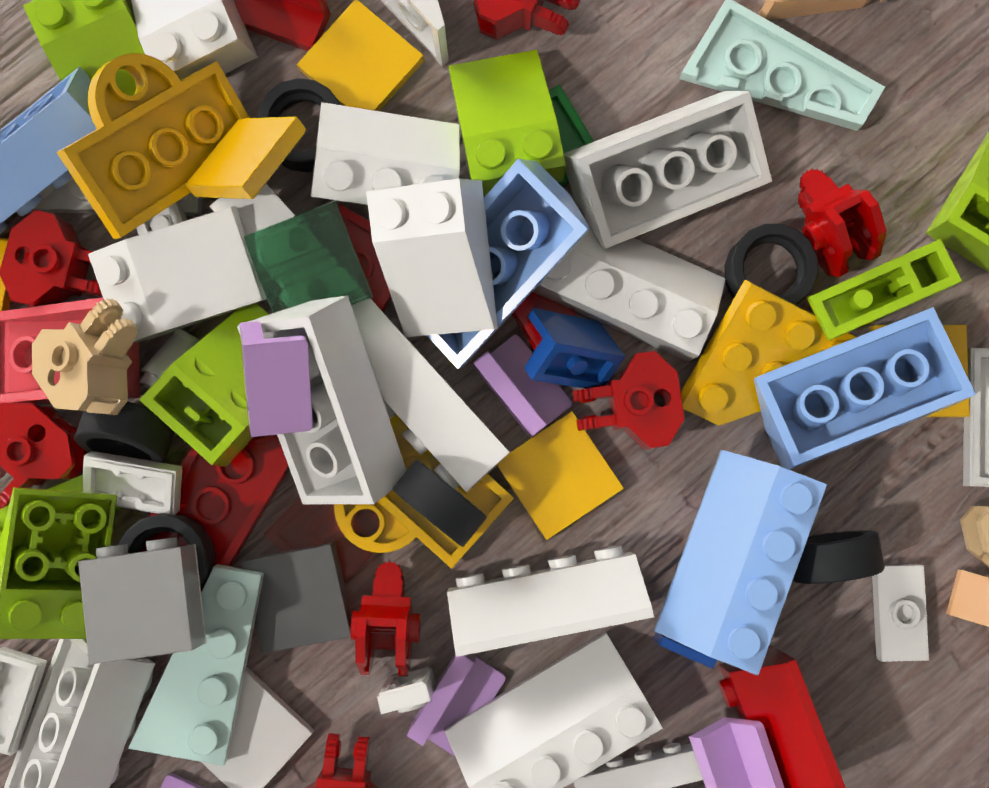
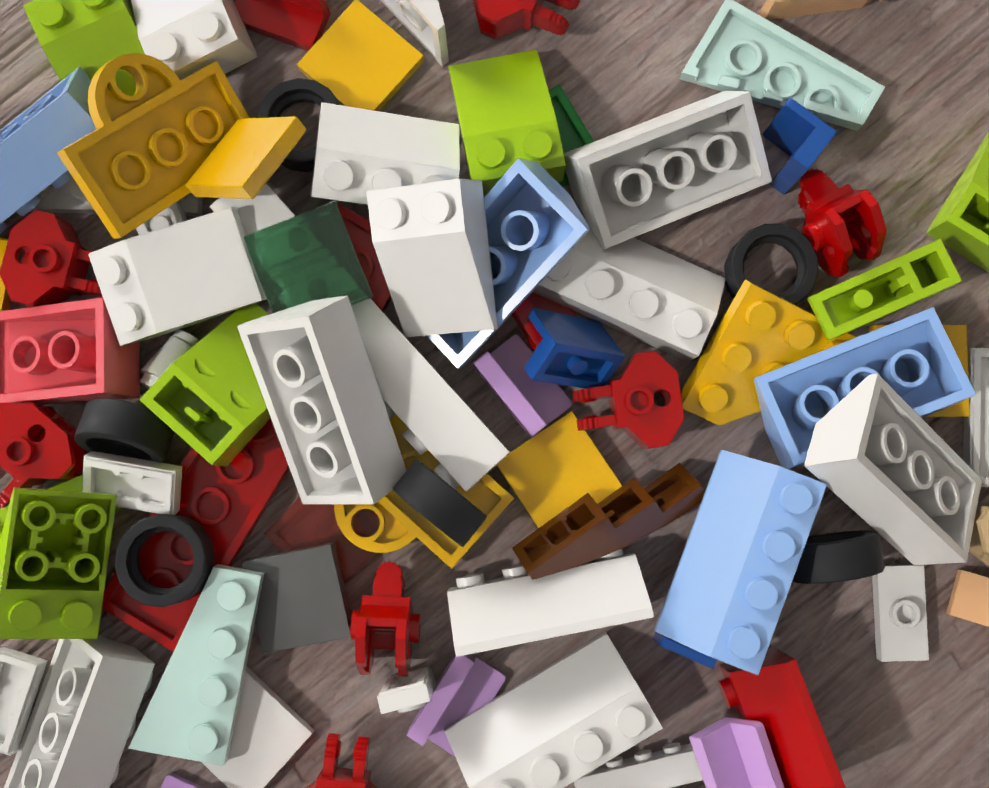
(89, 361): tan hinge -> none
(142, 601): light grey piece -> none
(276, 382): lavender panel -> none
(594, 530): none -> reddish brown slope
(799, 136): none -> blue panel
(896, 474): none -> white slope

